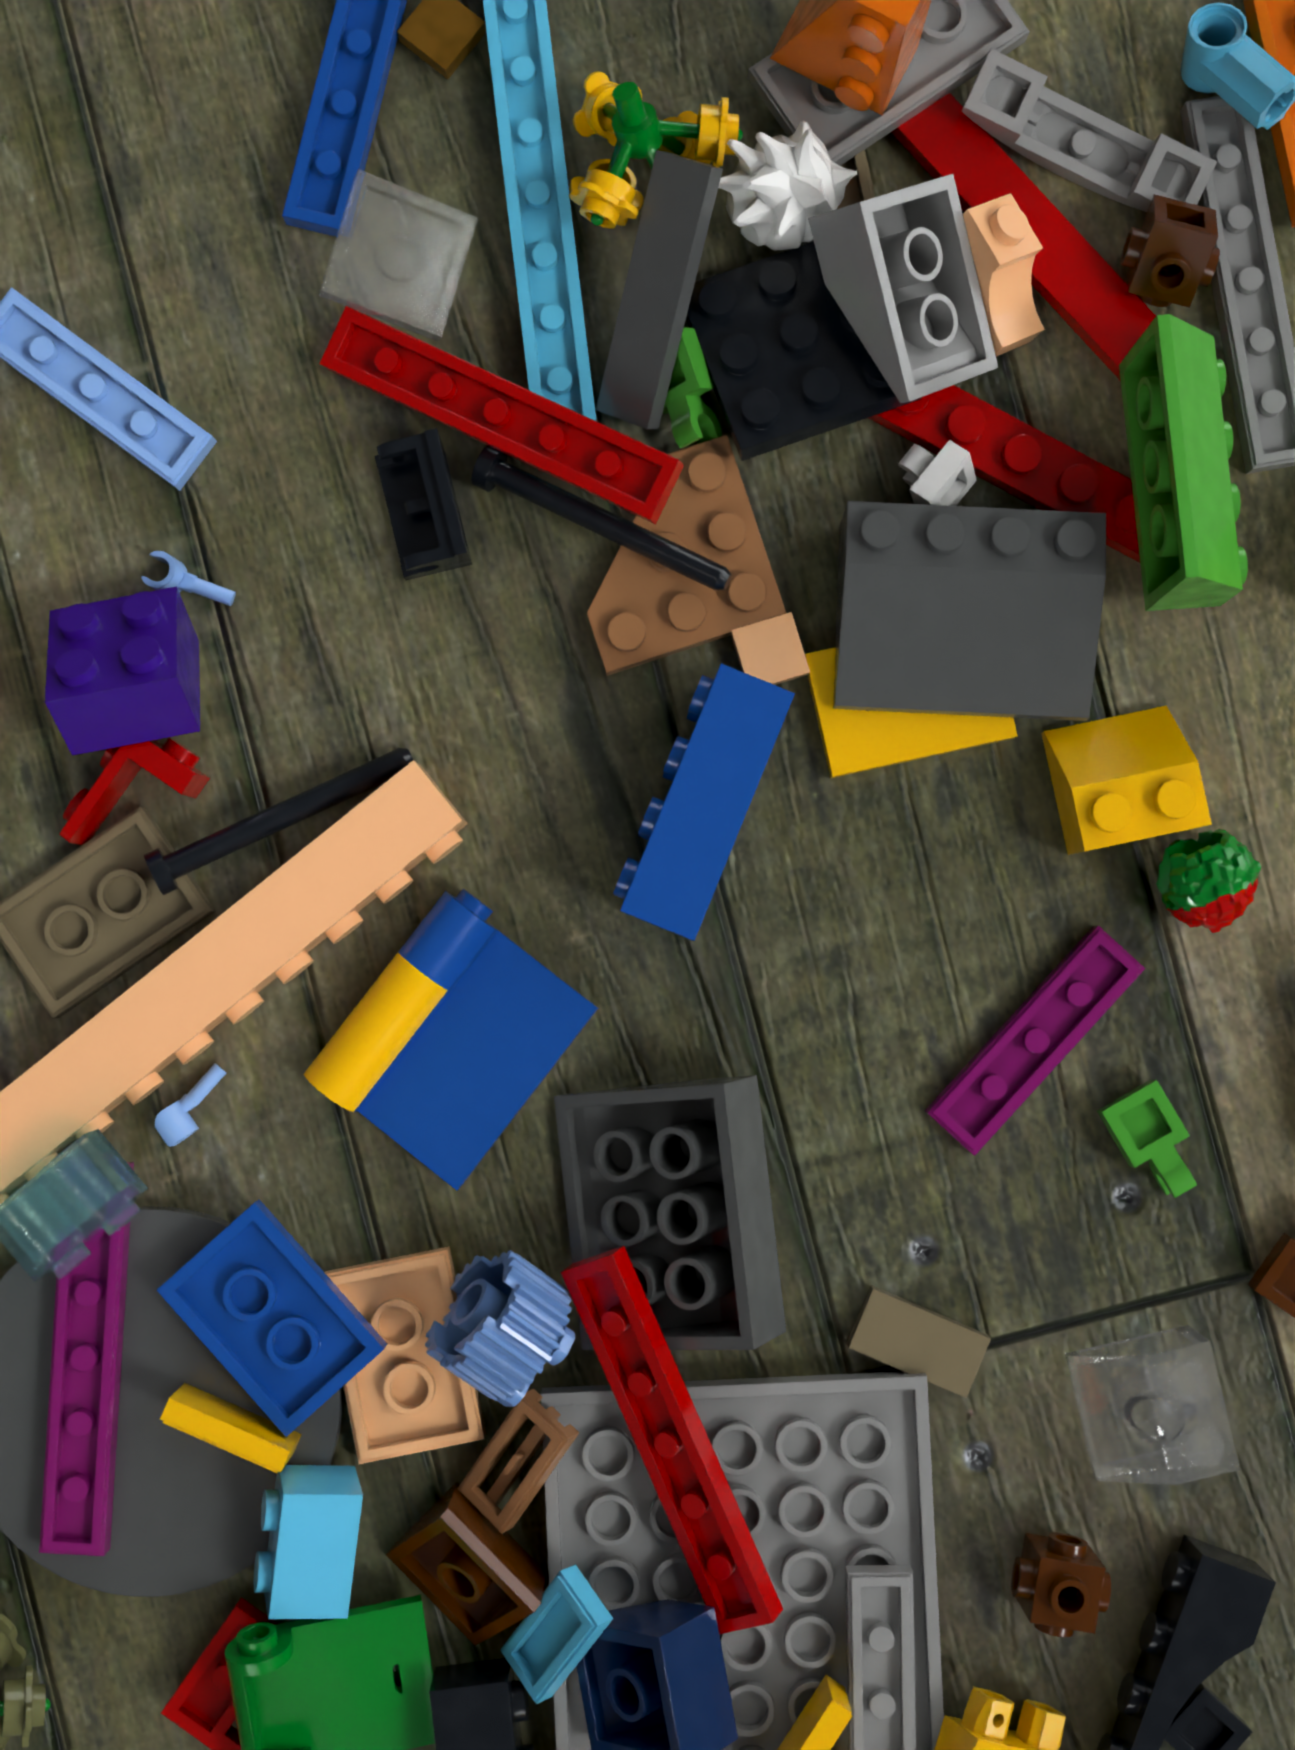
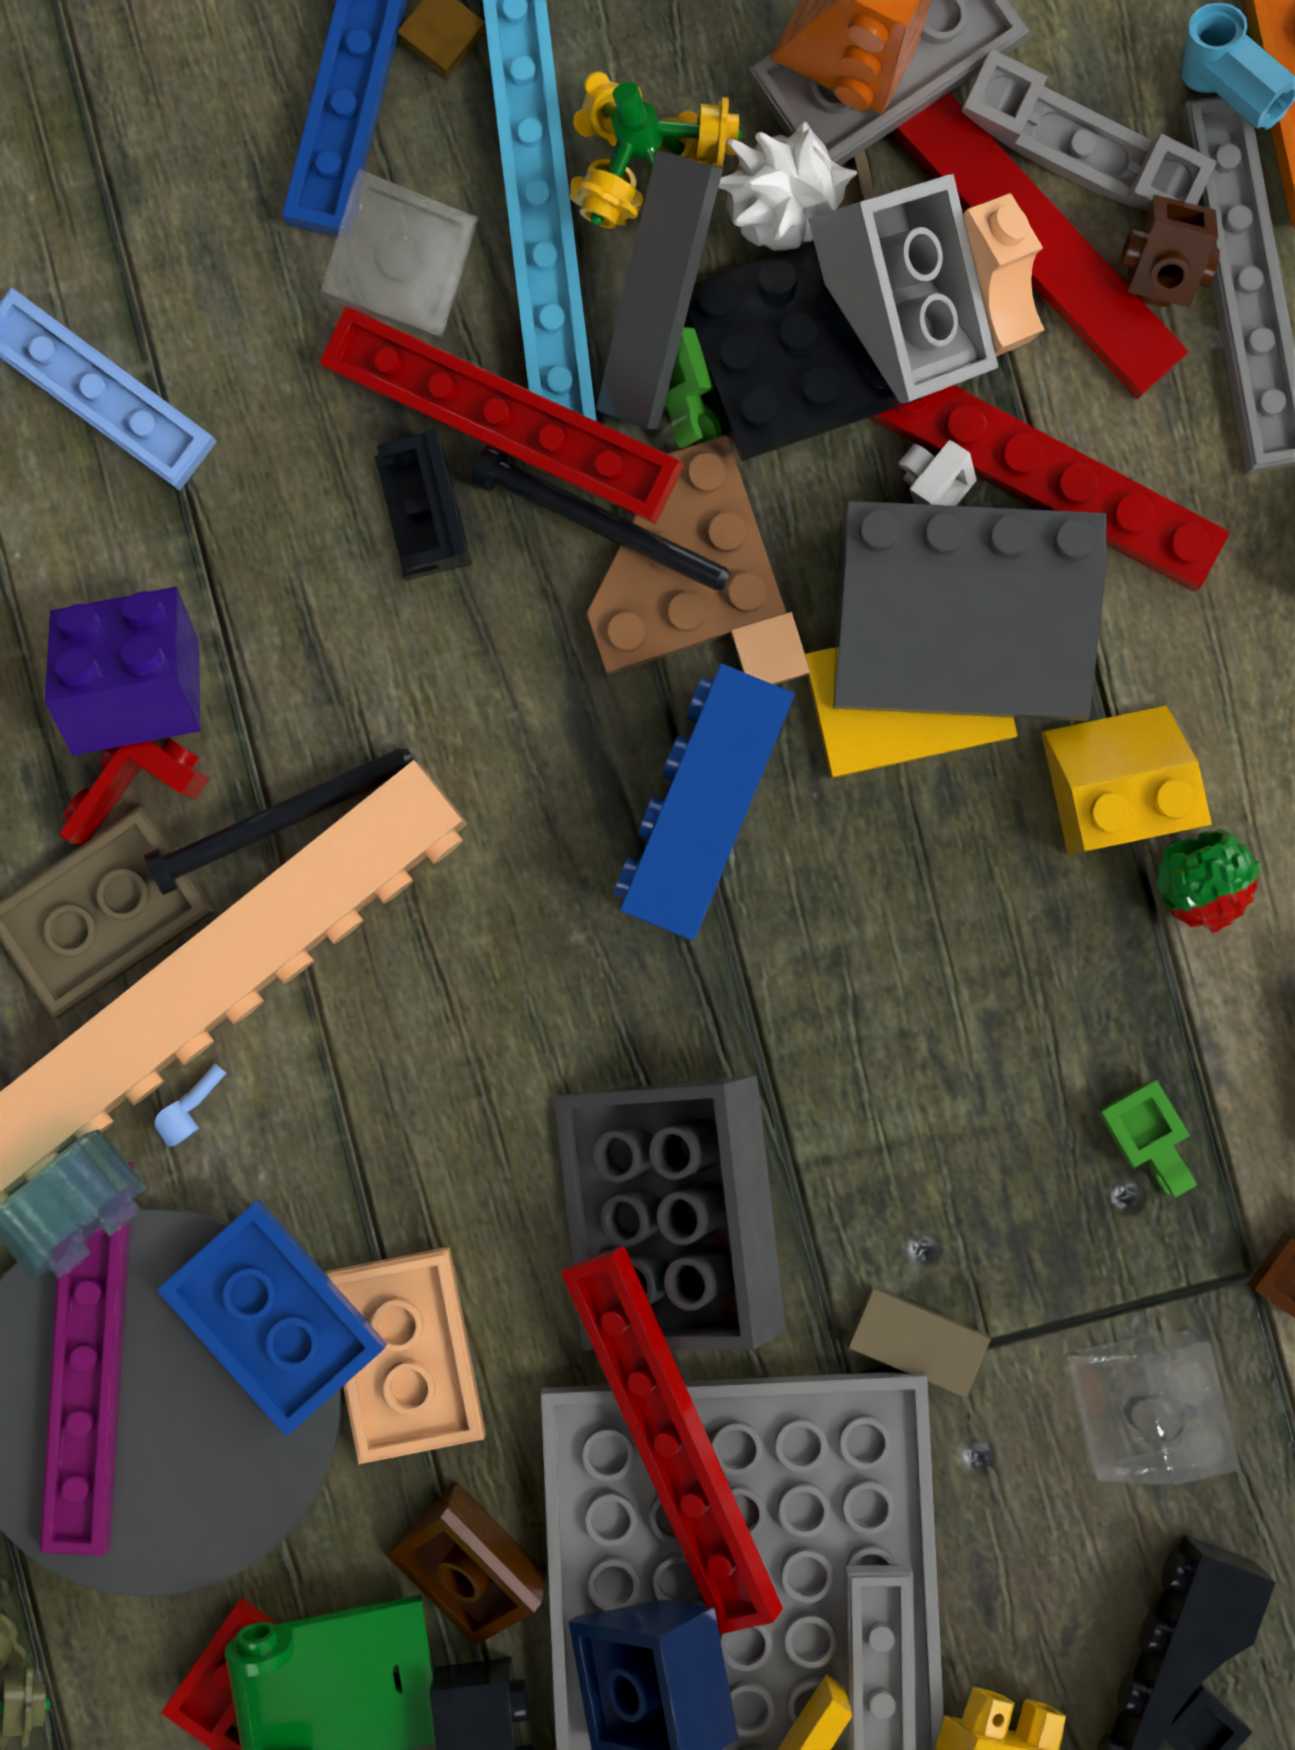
(188, 582): light blue hand -> none
(229, 1427): yellow tile -> none
(310, 1542): medium azure brick -> none
(451, 1039): blue door -> none
(502, 1327): medium blue brick -> none
(545, 1425): medium nougat tile -> none
(557, 1634): medium azure tile -> none
(1034, 1039): magenta tile -> none
(1052, 1565): reddish brown brick -> none
(1181, 468): bright green slope -> none

